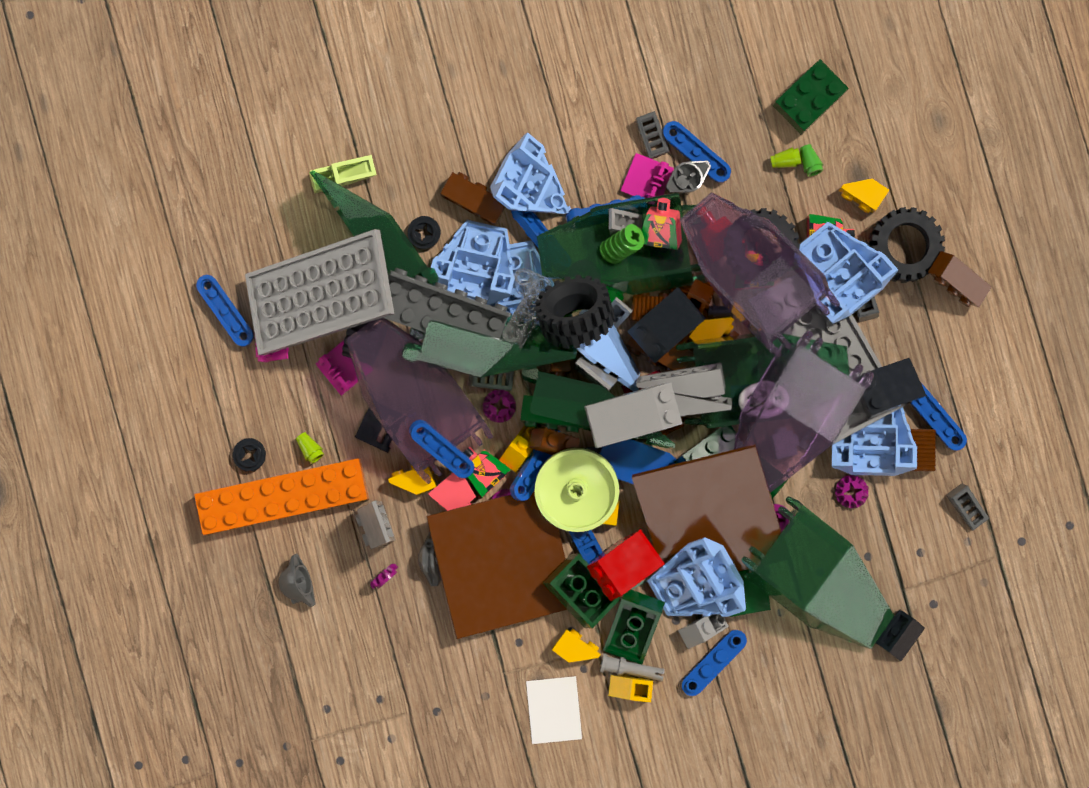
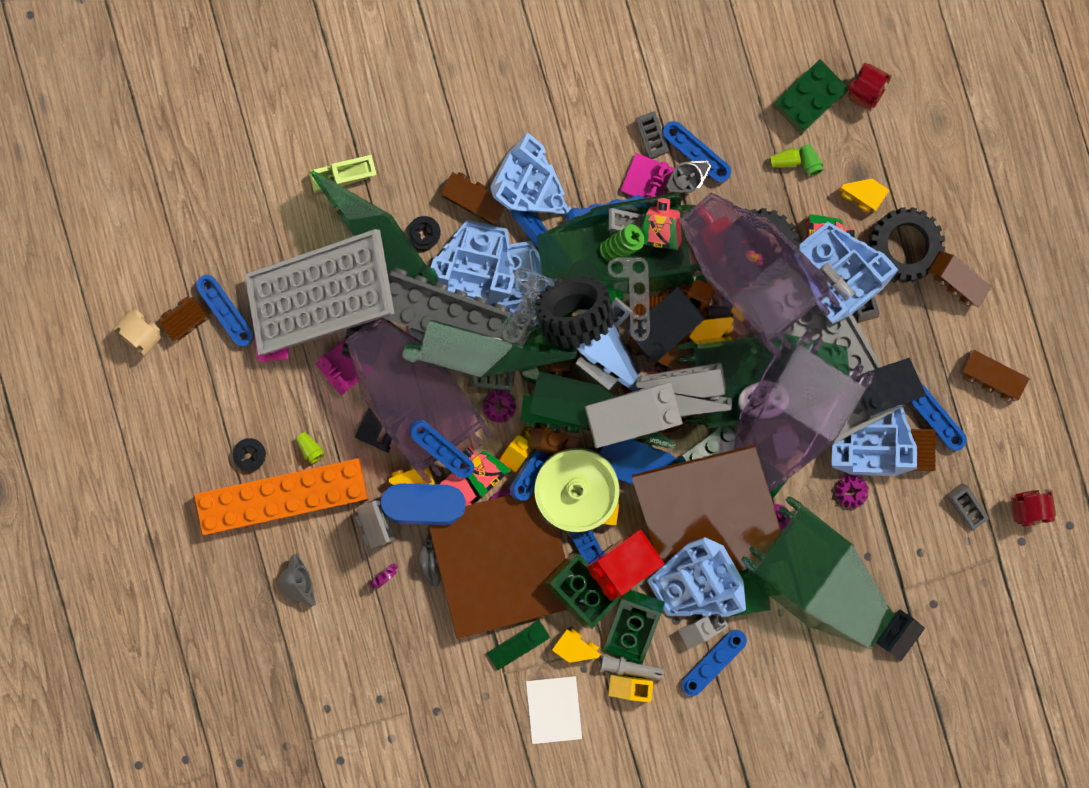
(138, 332): none -> tan brick
(183, 319): none -> reddish brown brick
(423, 504): none -> blue tile
(518, 644): none -> dark green slope
(635, 298): none -> clear beam
(836, 281): none -> light grey axle
(868, 87): none -> dark red brick
(994, 376): none -> reddish brown brick
(1033, 506): none -> dark red brick

